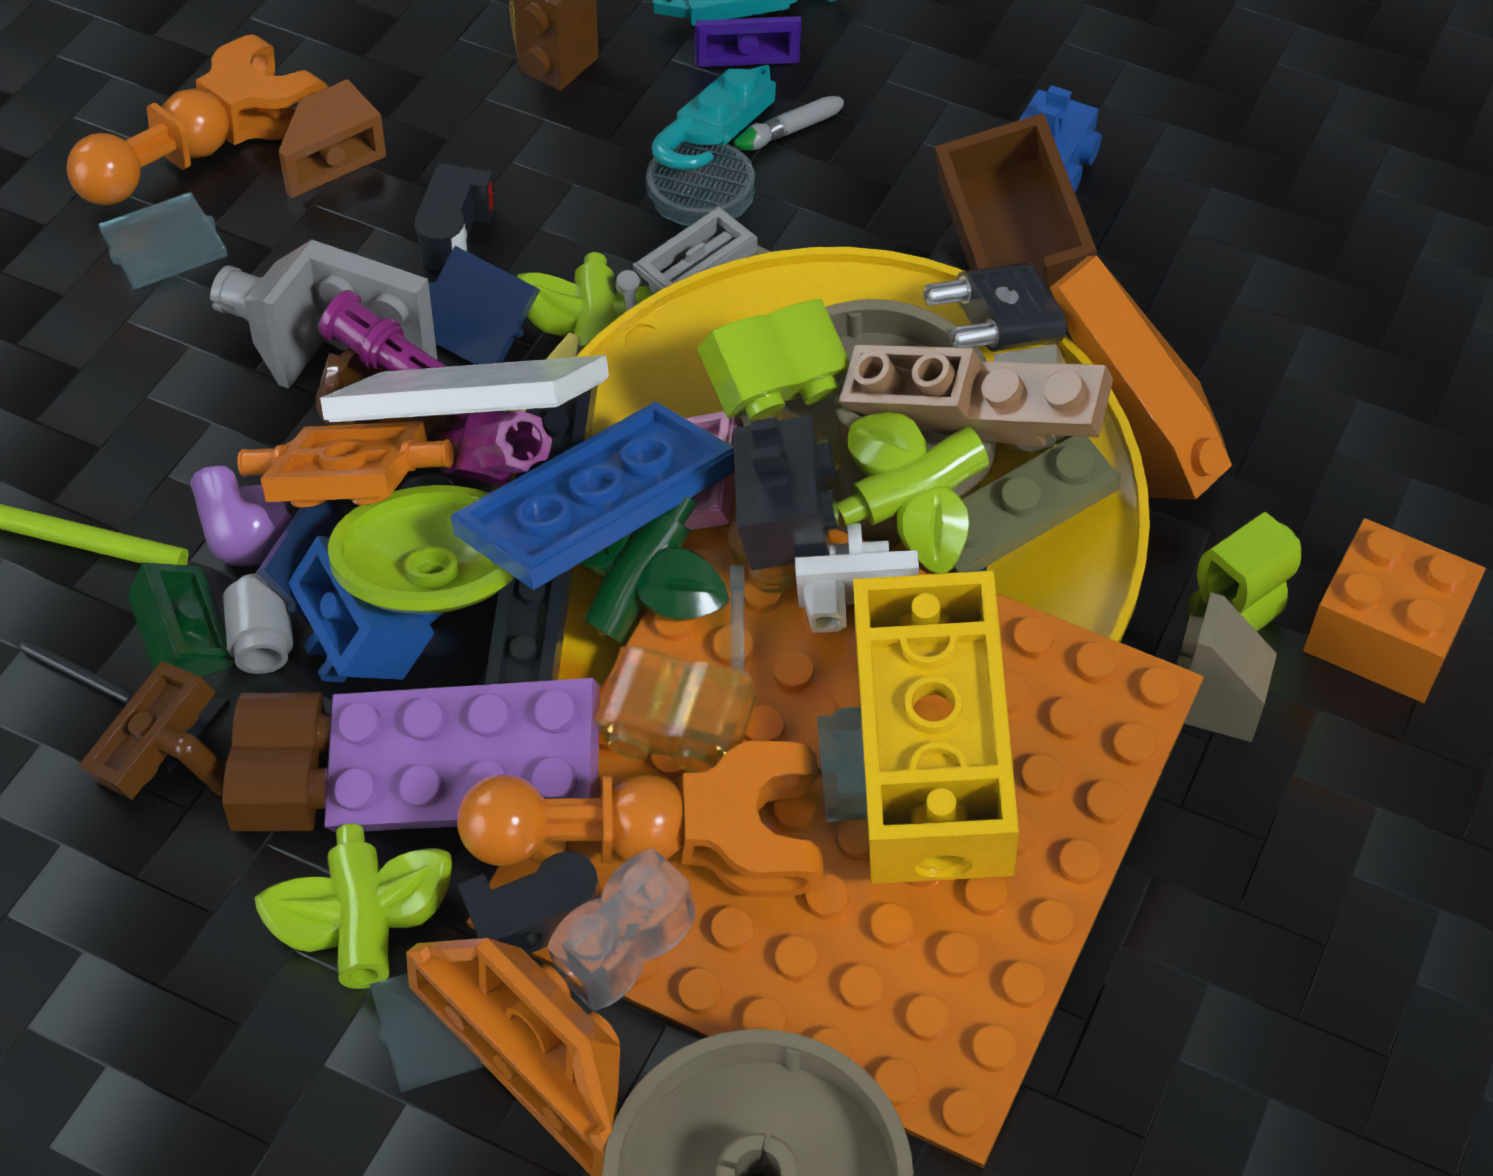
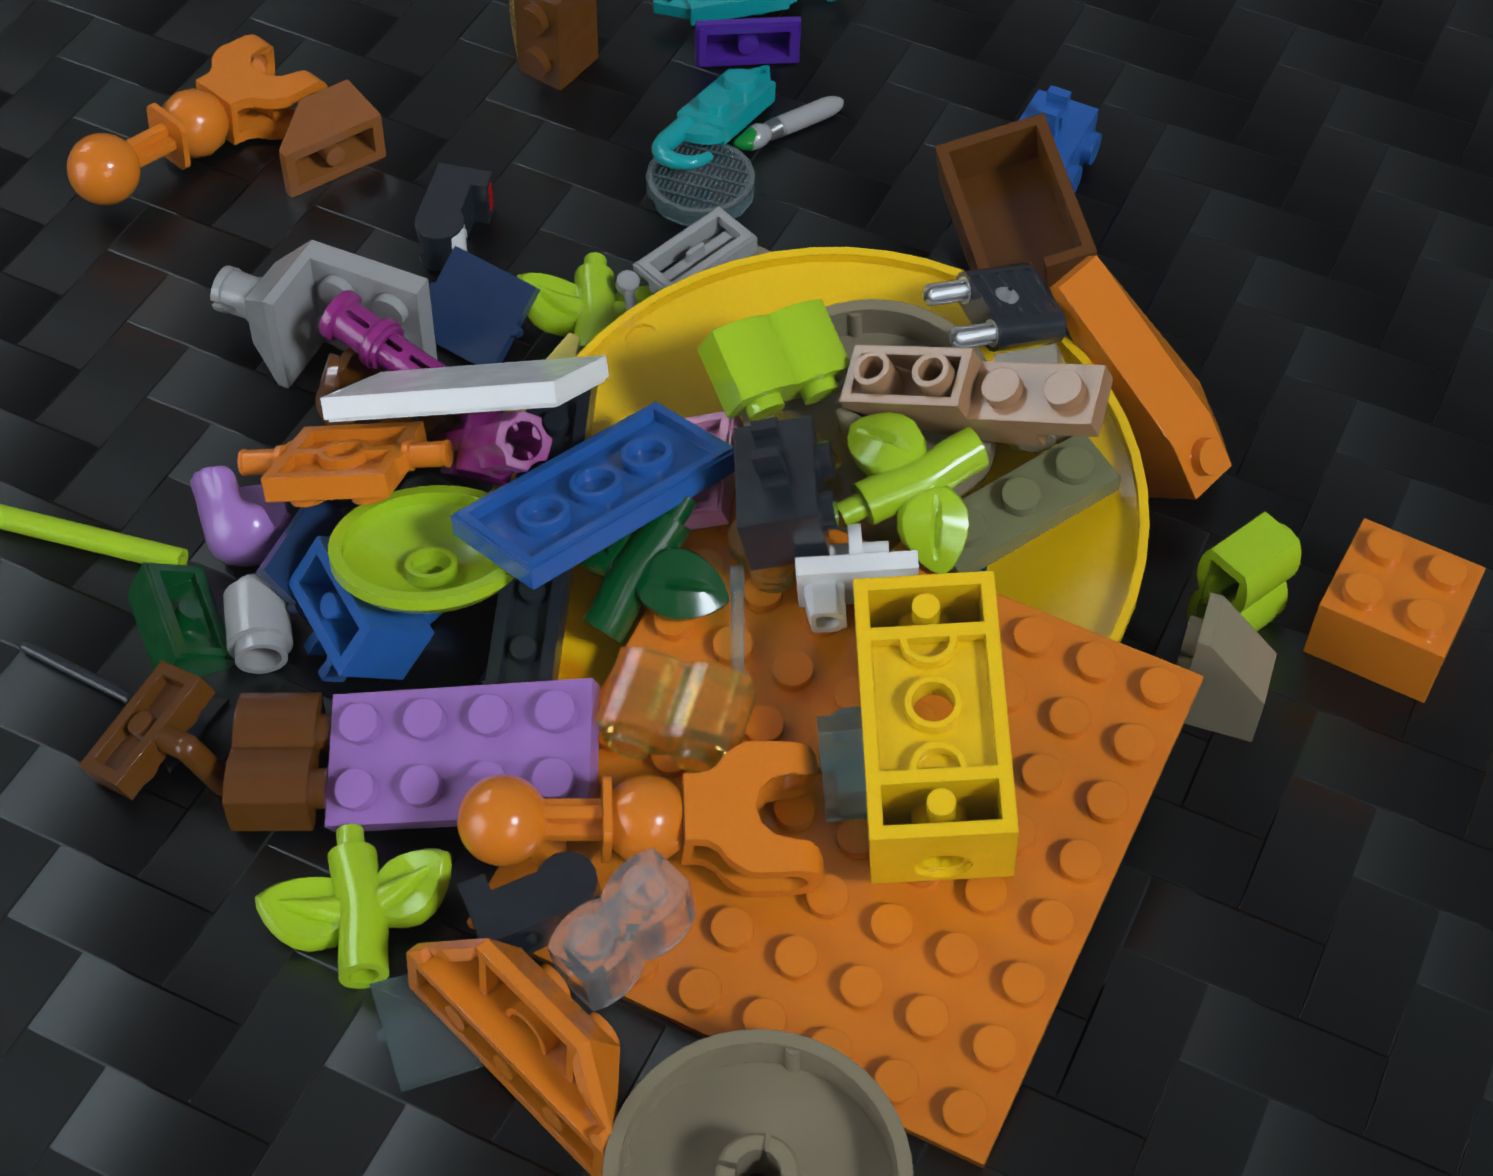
(162, 240): clear light blue piece -> none

